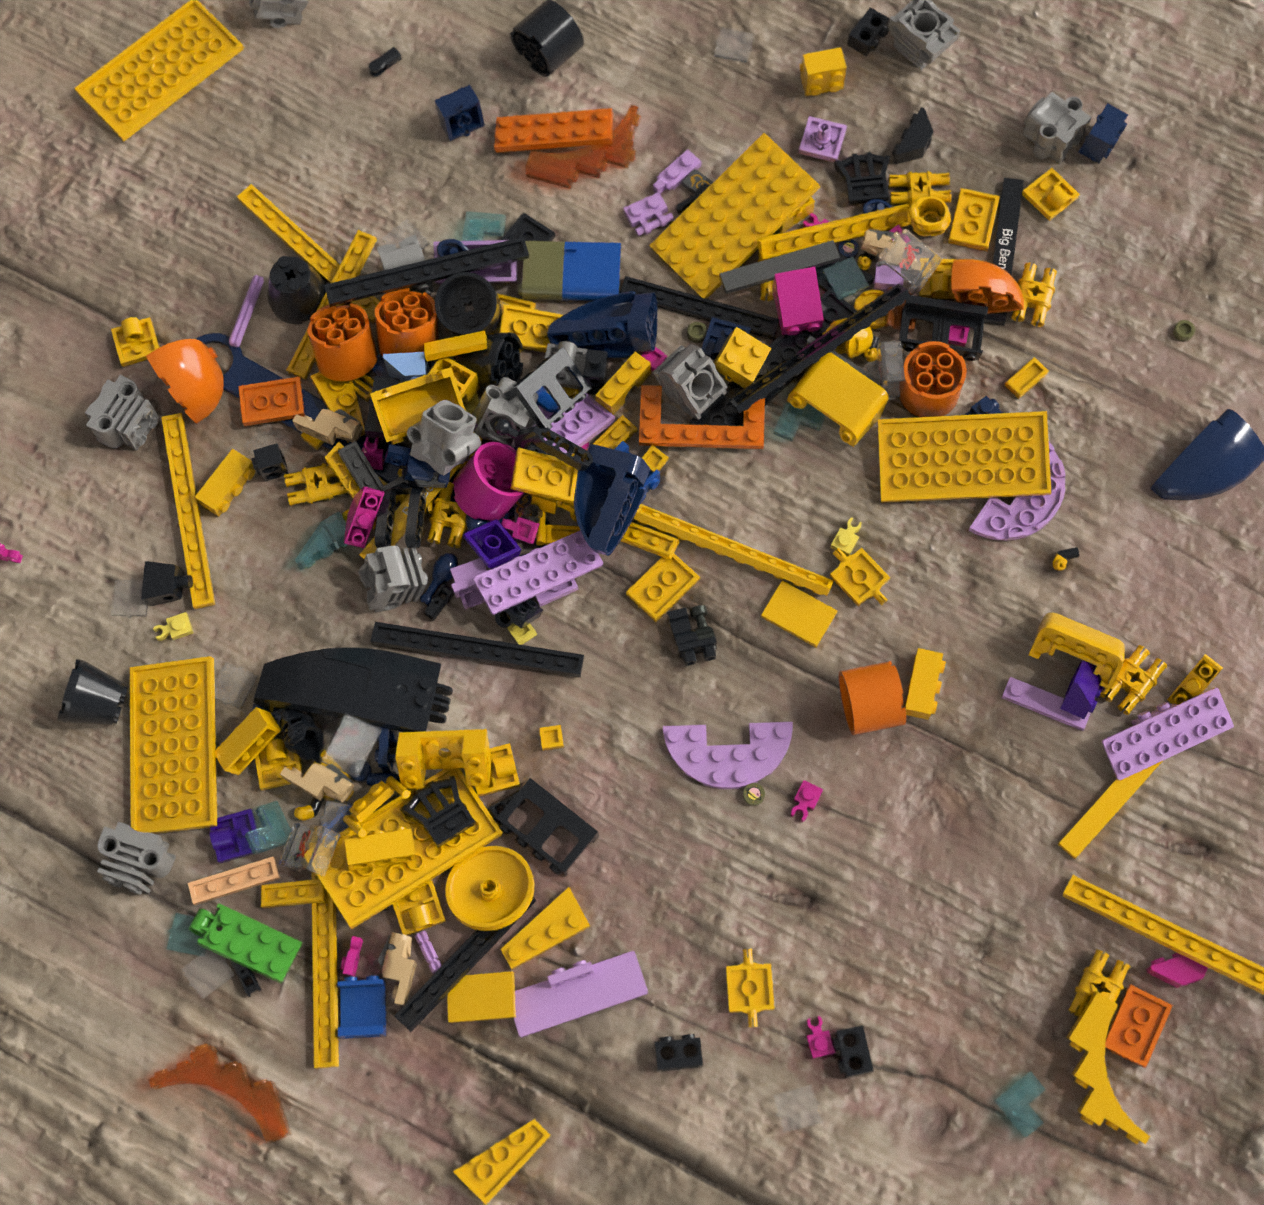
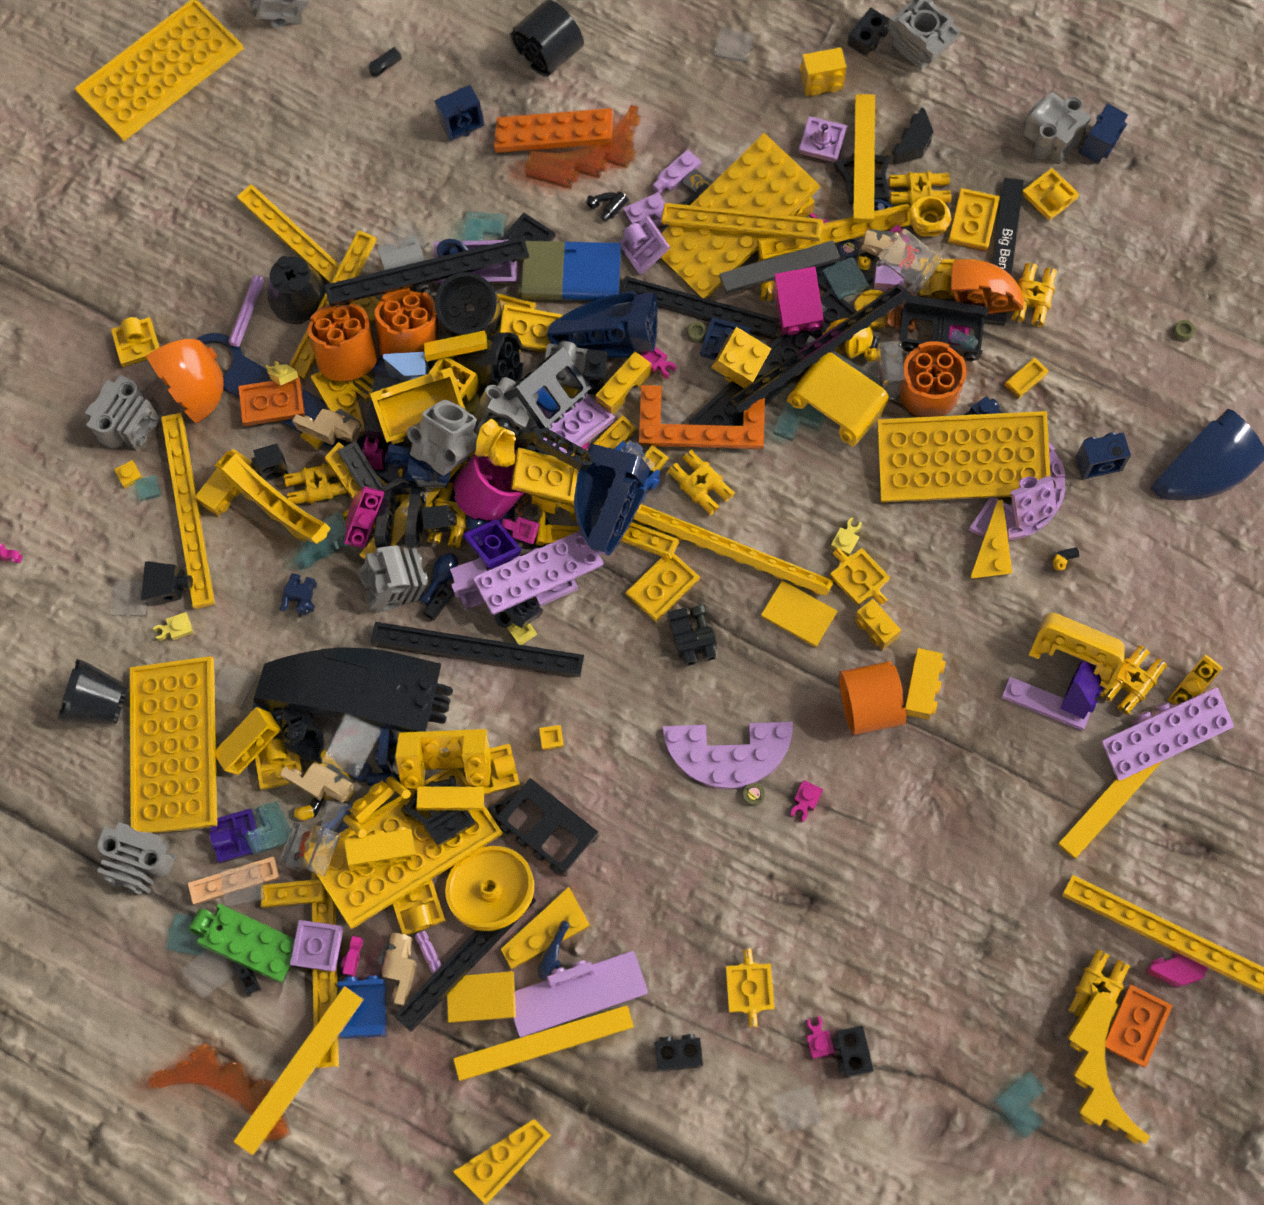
(128, 474): none -> yellow plate
(148, 488): none -> clear light blue tile
(242, 885): none -> clear piece
(273, 503): none -> yellow arch
(281, 373): none -> light yellow plate
(298, 1071): none -> yellow tile
(299, 592): none -> dark blue animal
(316, 945): none -> lavender plate
(439, 519): none -> black brick
(450, 798): none -> yellow tile
(496, 444): none -> yellow piece
(543, 1043): none -> yellow tile
(549, 957): none -> dark blue piece
(616, 203): none -> black plant
(636, 449): none -> clear plate
(643, 244): none -> lavender plate
(690, 380): light grey piece -> none
(702, 473): none -> yellow pin
(742, 221): none -> yellow tile
(864, 158): none -> yellow tile
(877, 624): none -> yellow brick
(963, 339): none -> clear light blue pin
(994, 552): none -> yellow wing
(1033, 500): none -> lavender plate
(1102, 455): none -> dark blue brick

